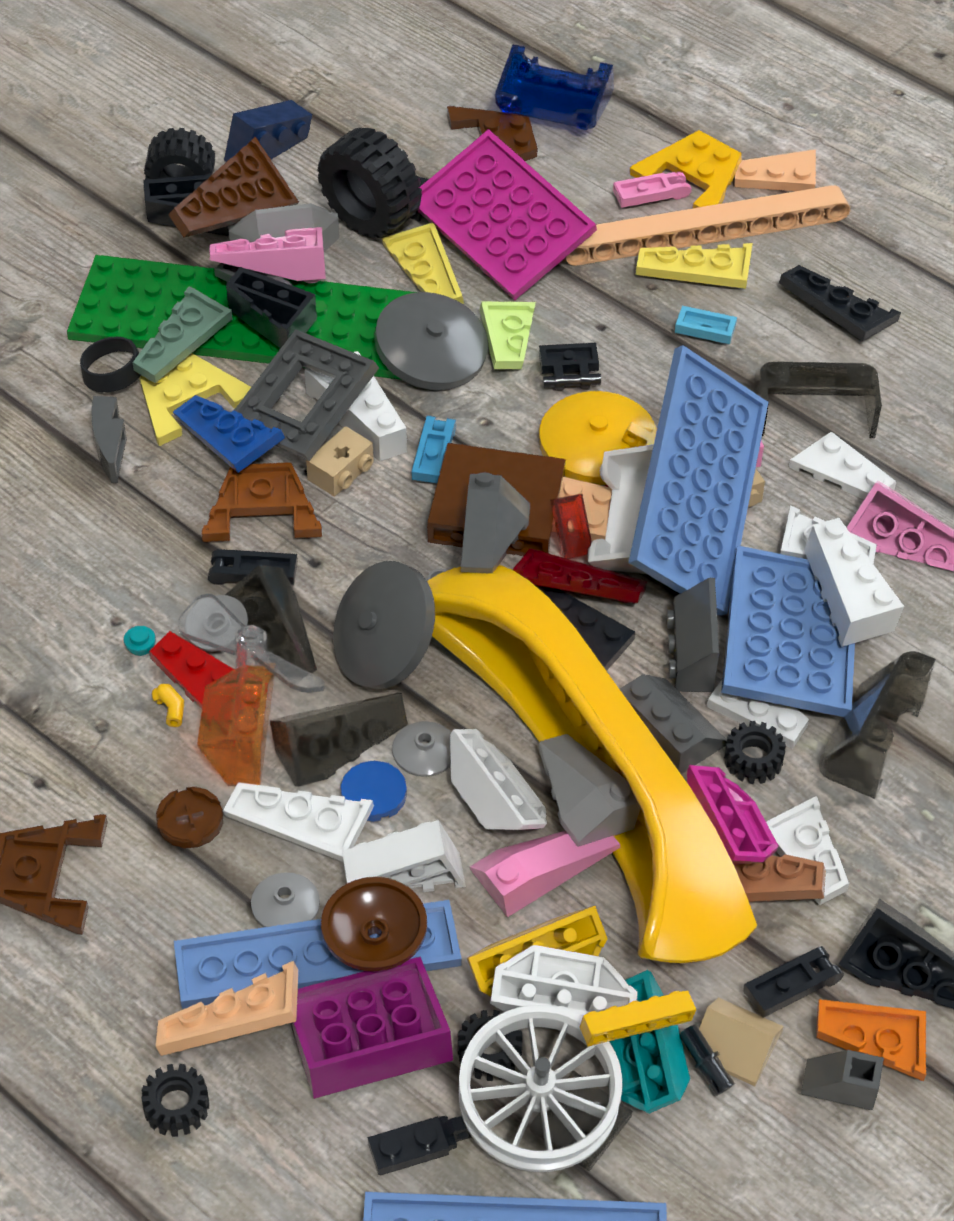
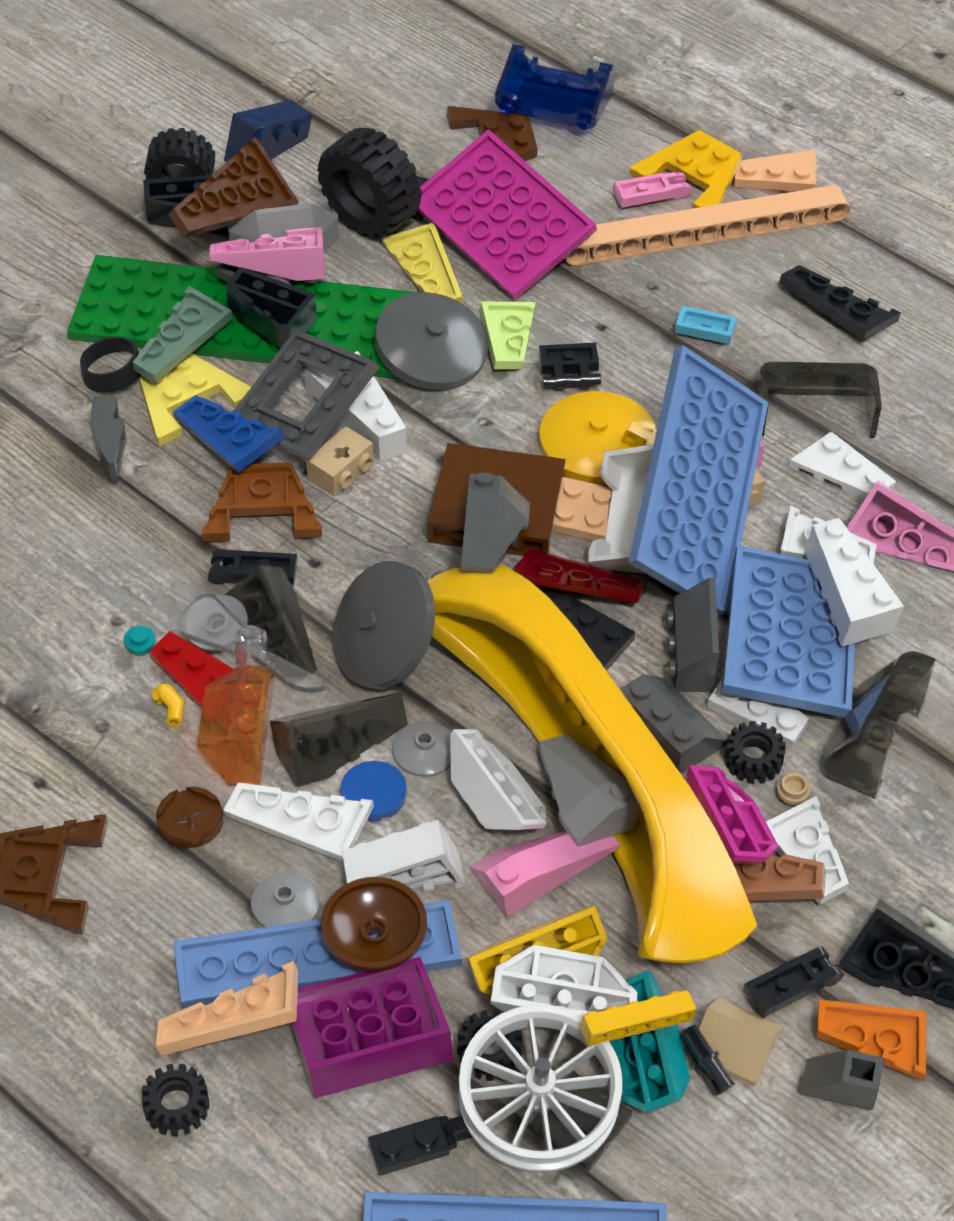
(432, 448): dark azure plate -> none
(572, 509): clear red piece -> none
(707, 266): light yellow wing -> none
(793, 789): none -> tan plate

